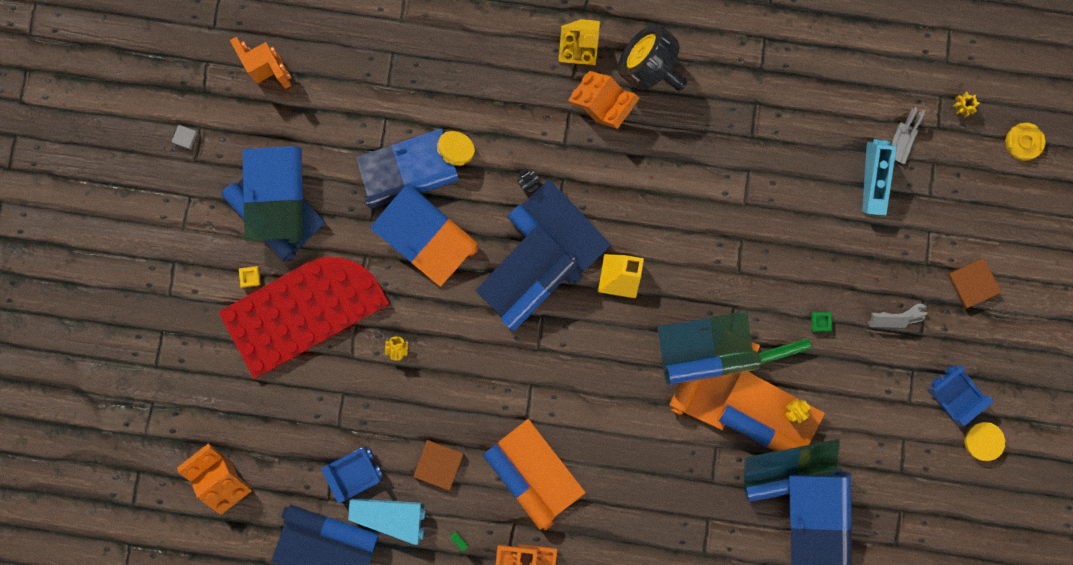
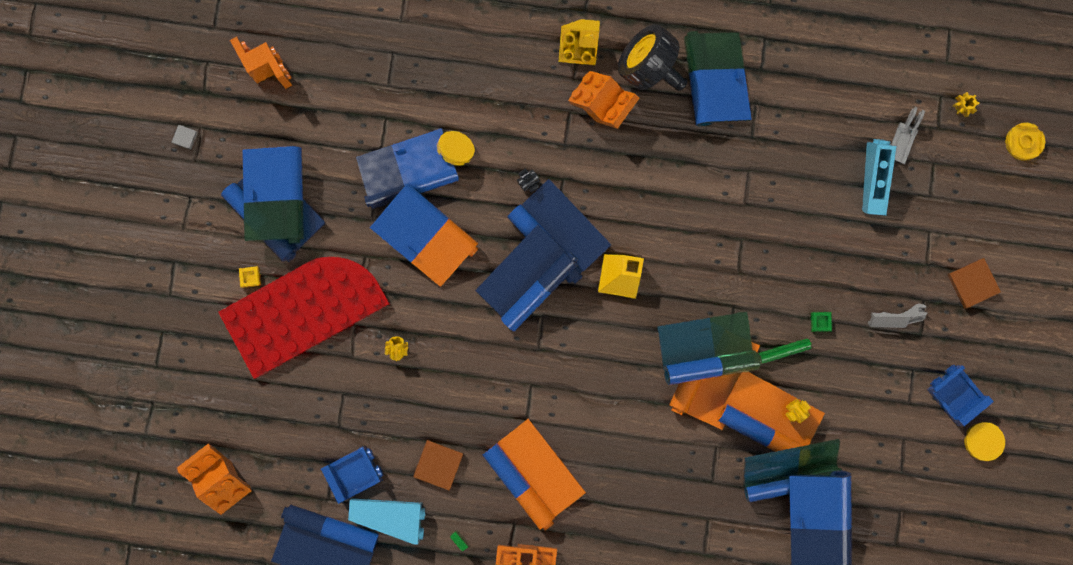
(717, 77): none -> door

